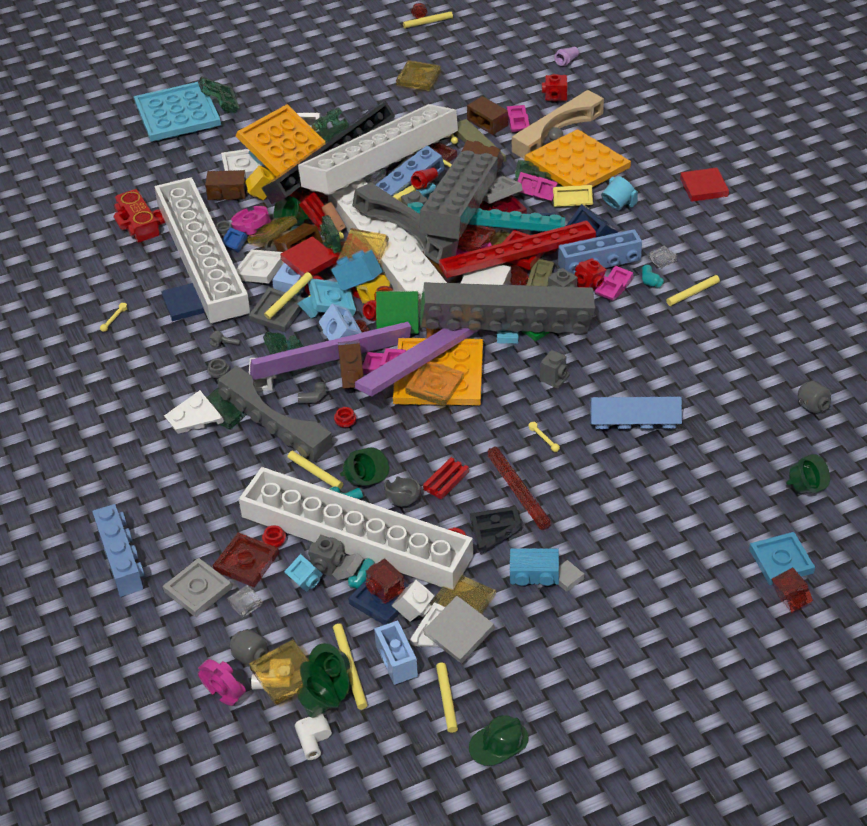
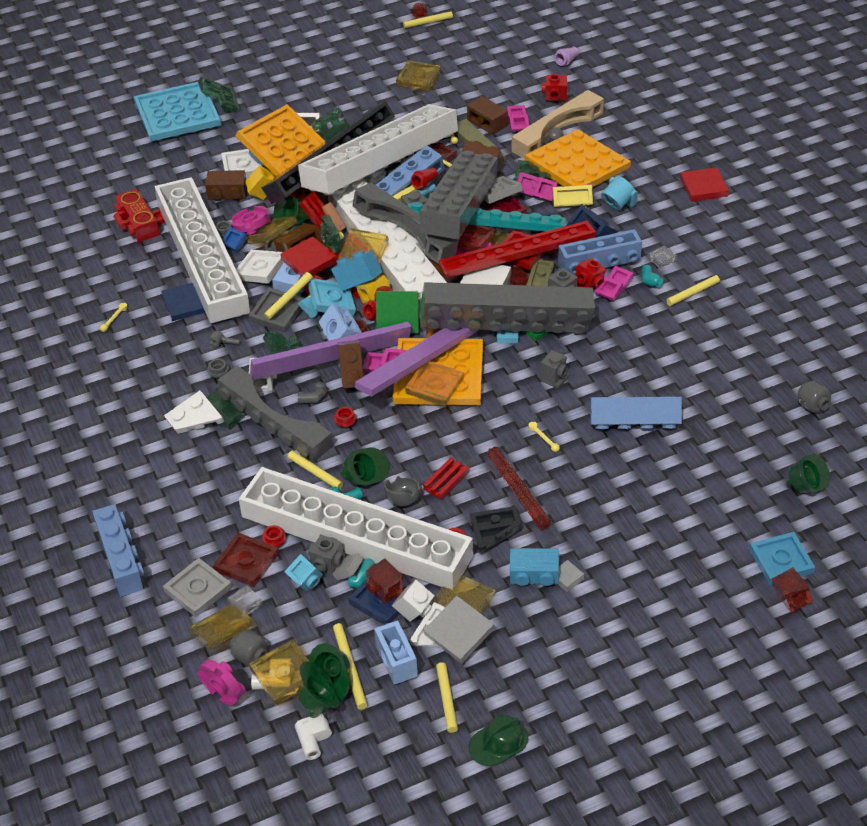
(221, 626): none -> clear yellow plate

